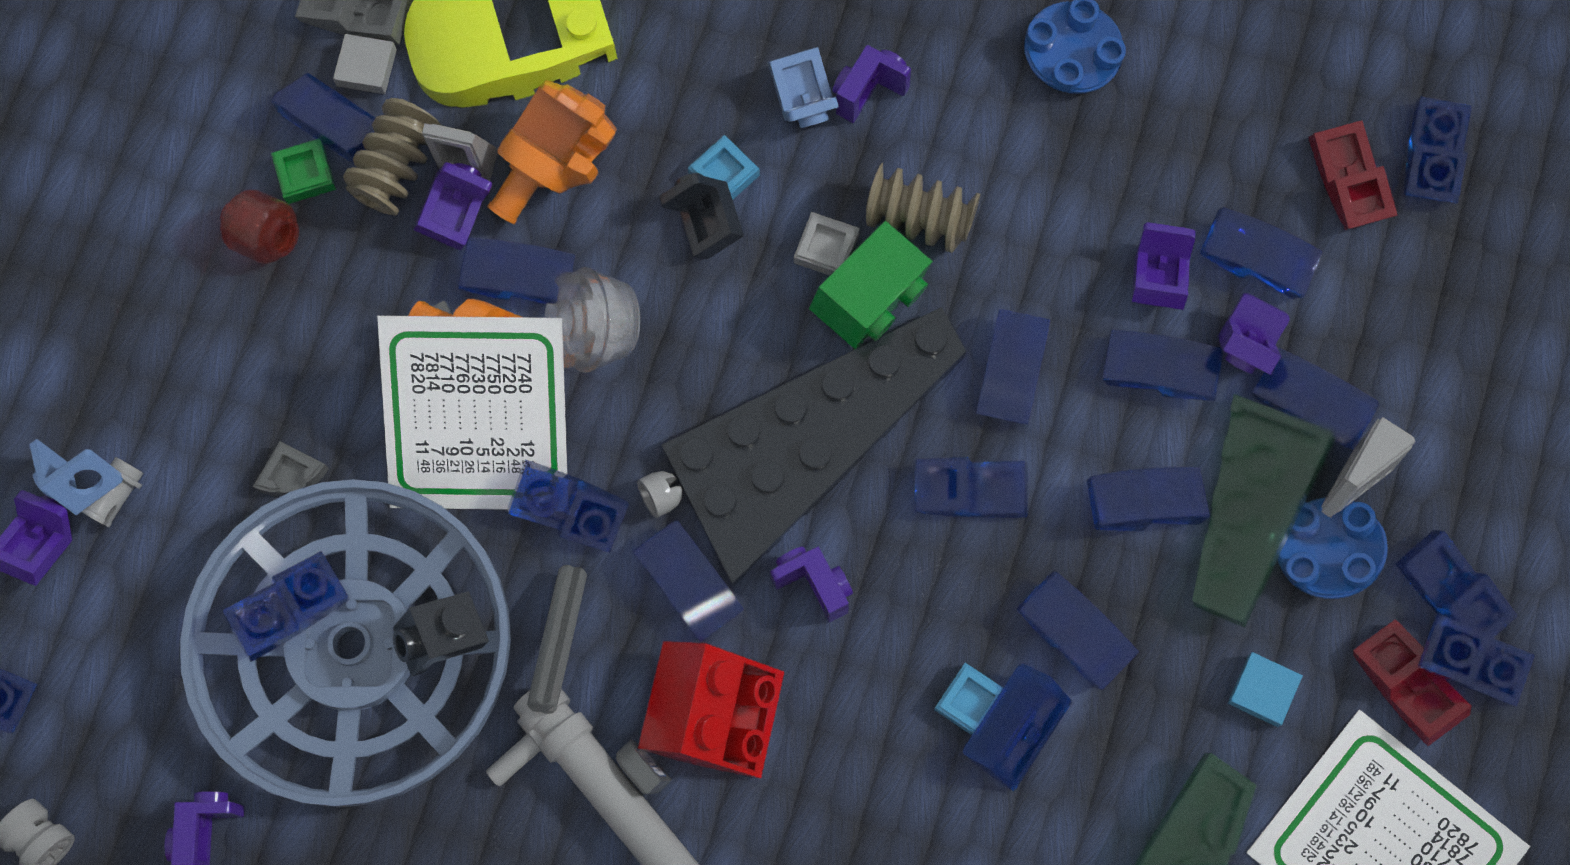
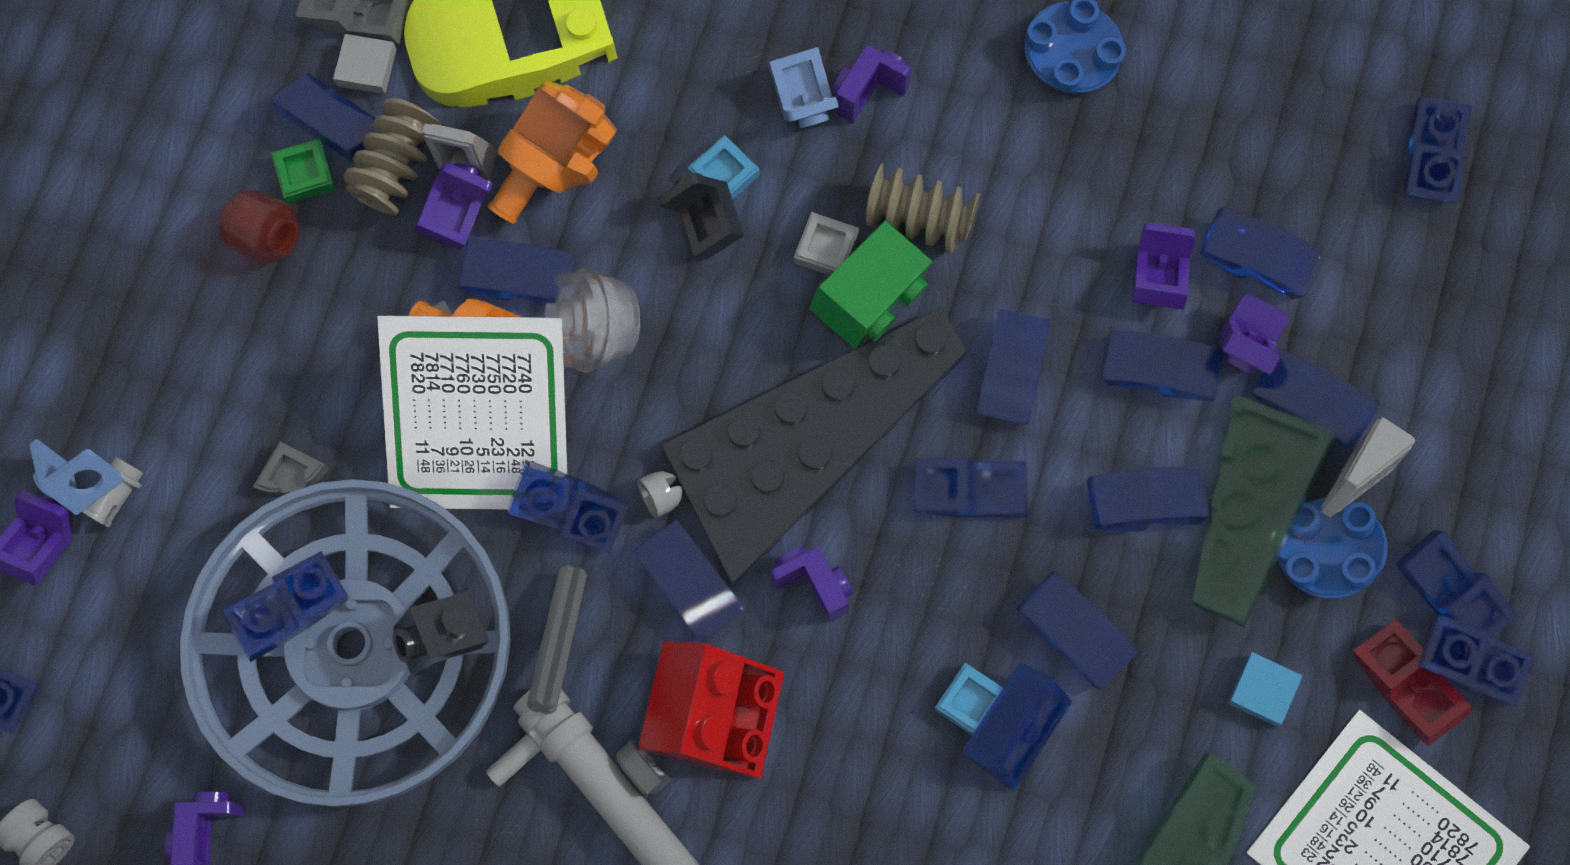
(1351, 177): dark red slope -> none

